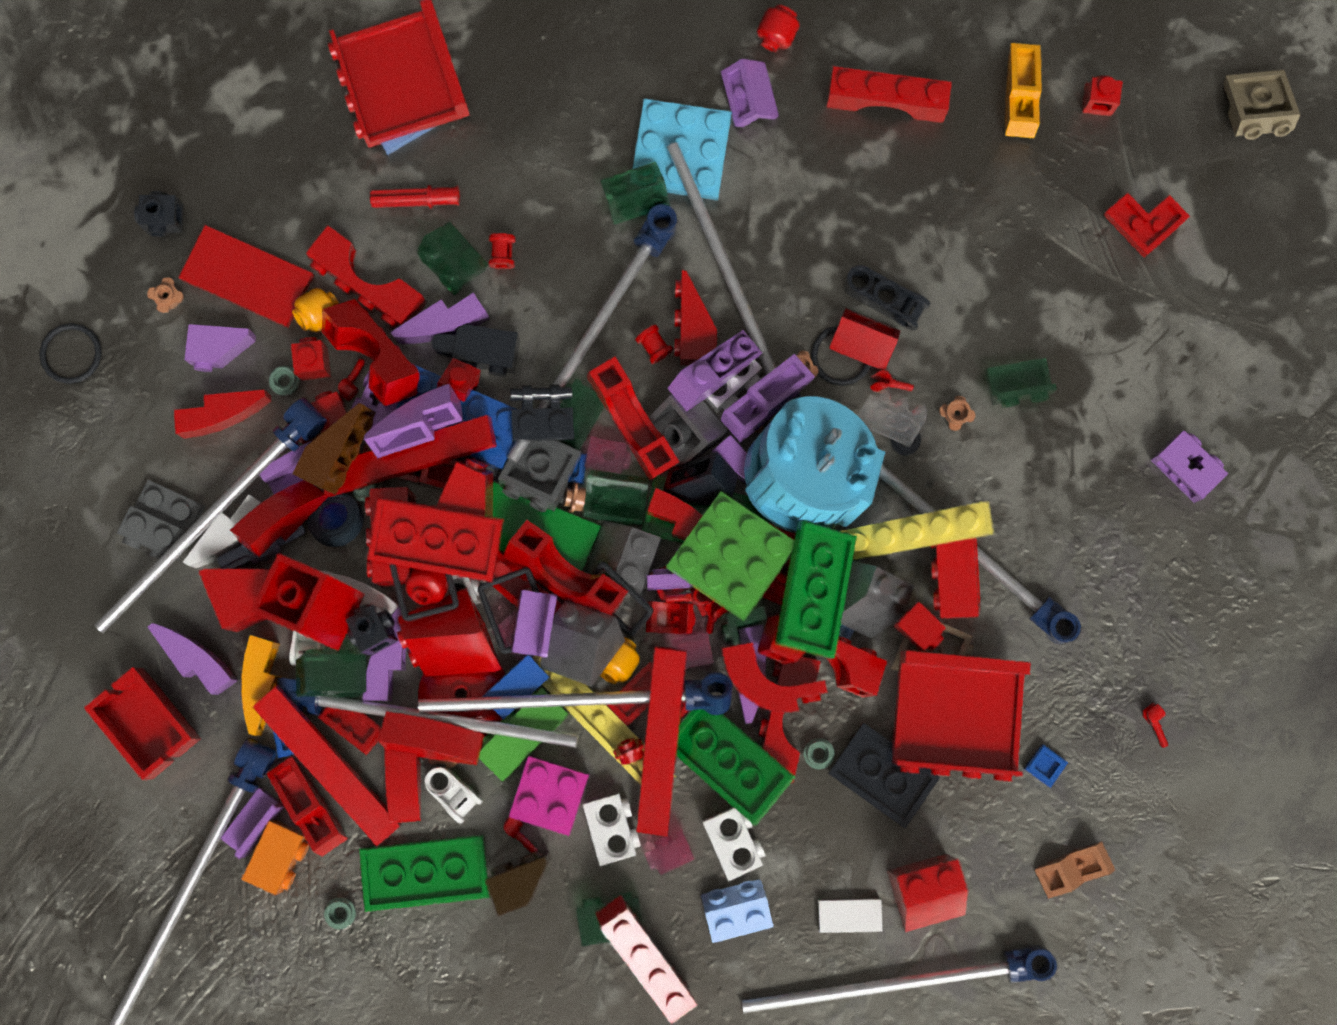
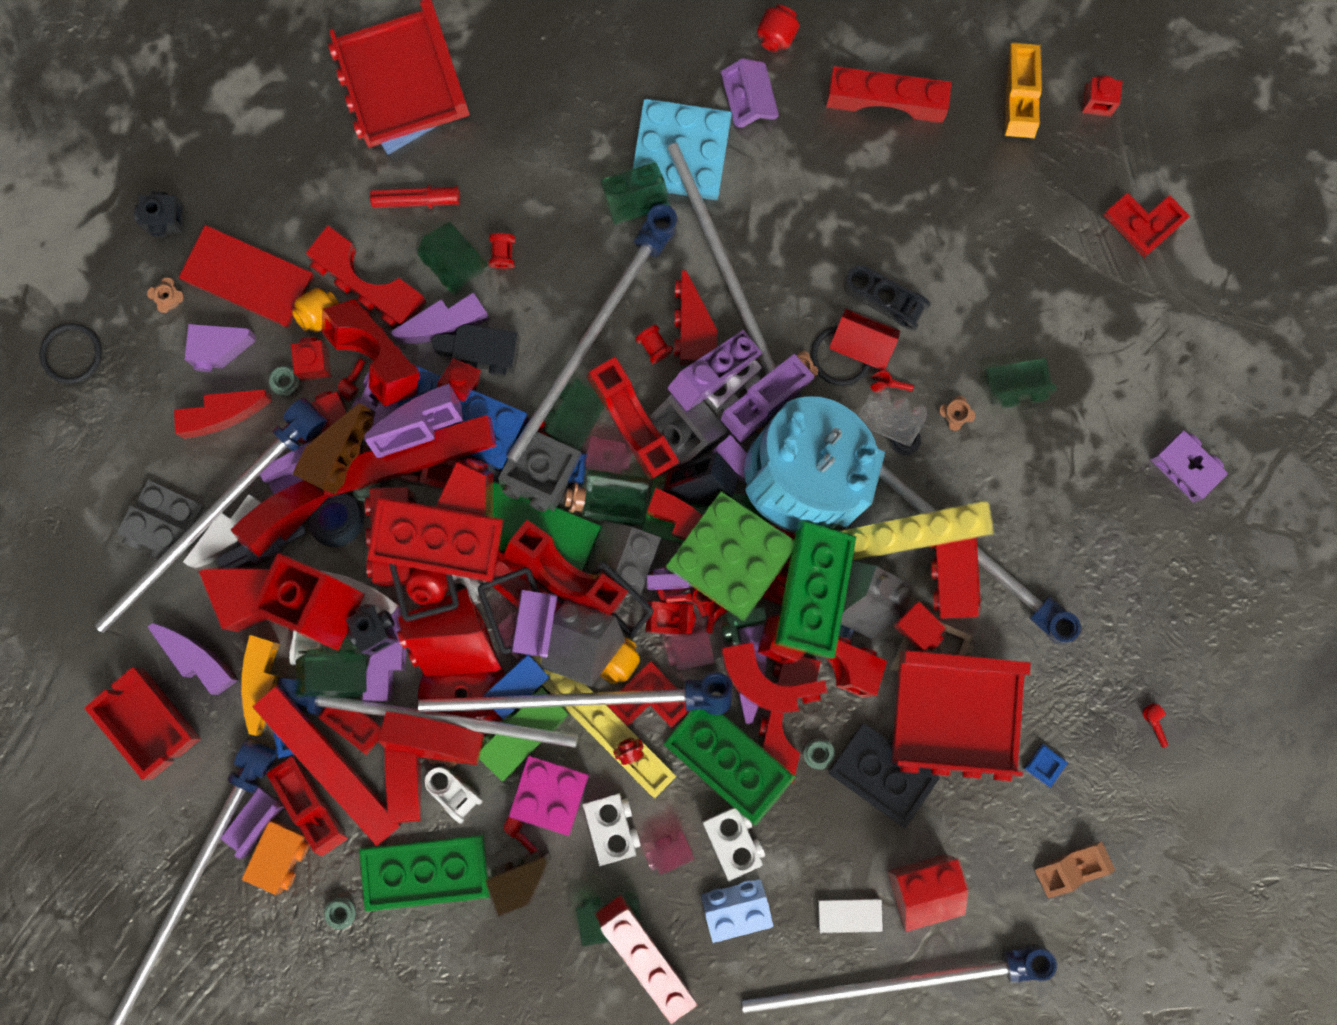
(542, 423): black plate -> none
(661, 741): red tile -> none
(1261, 104): dark tan plate -> none

